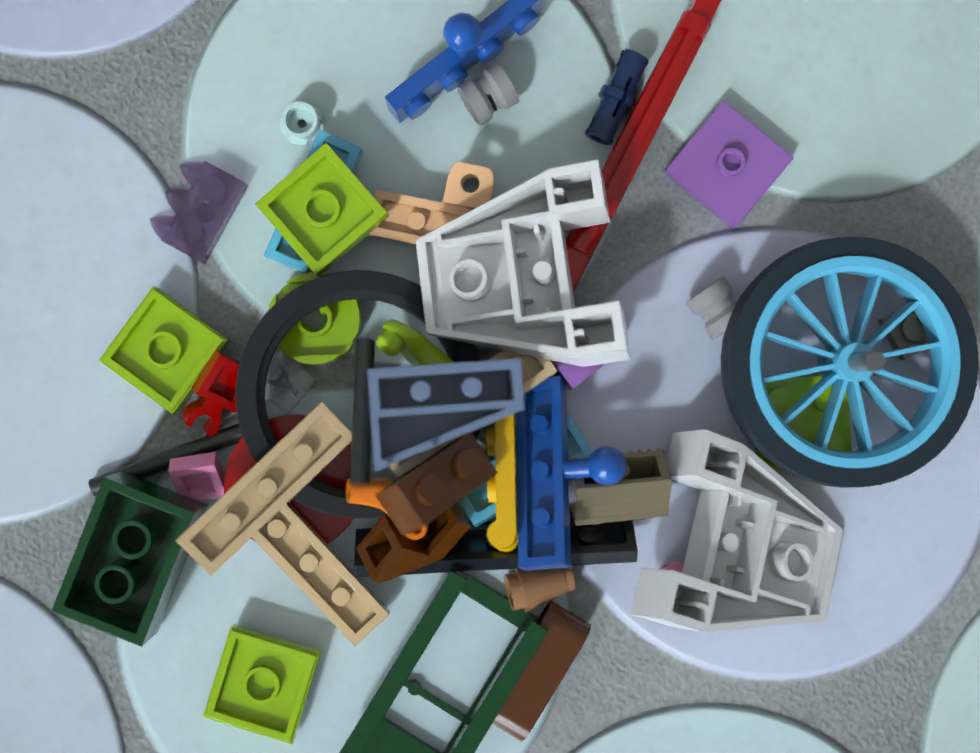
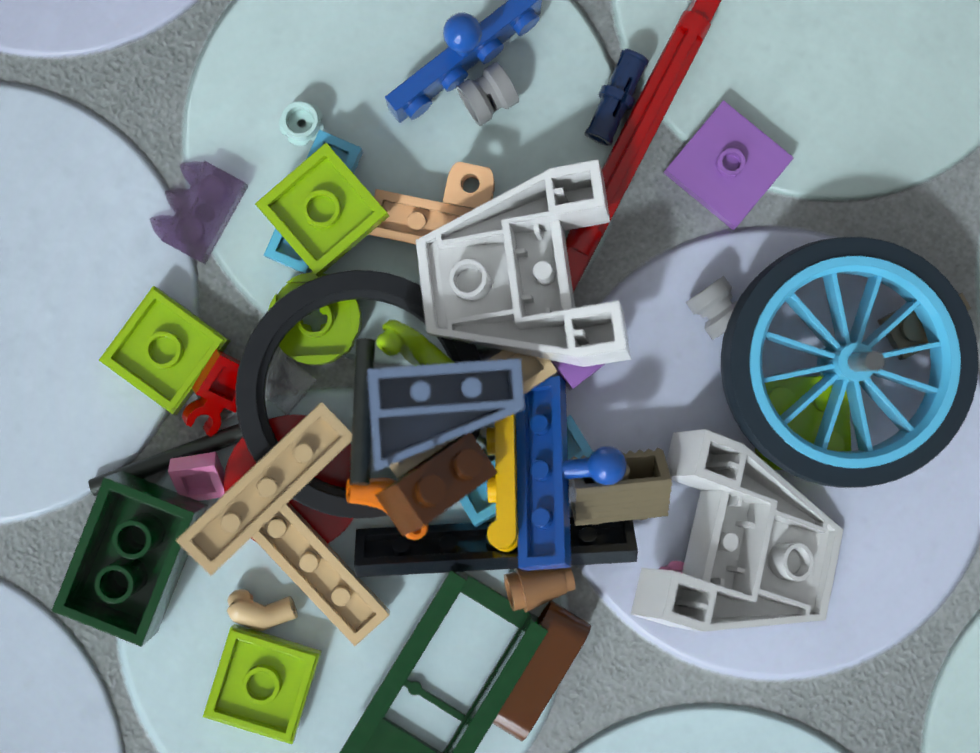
(257, 616): none -> tan arm
(392, 555): reddish brown slope -> none

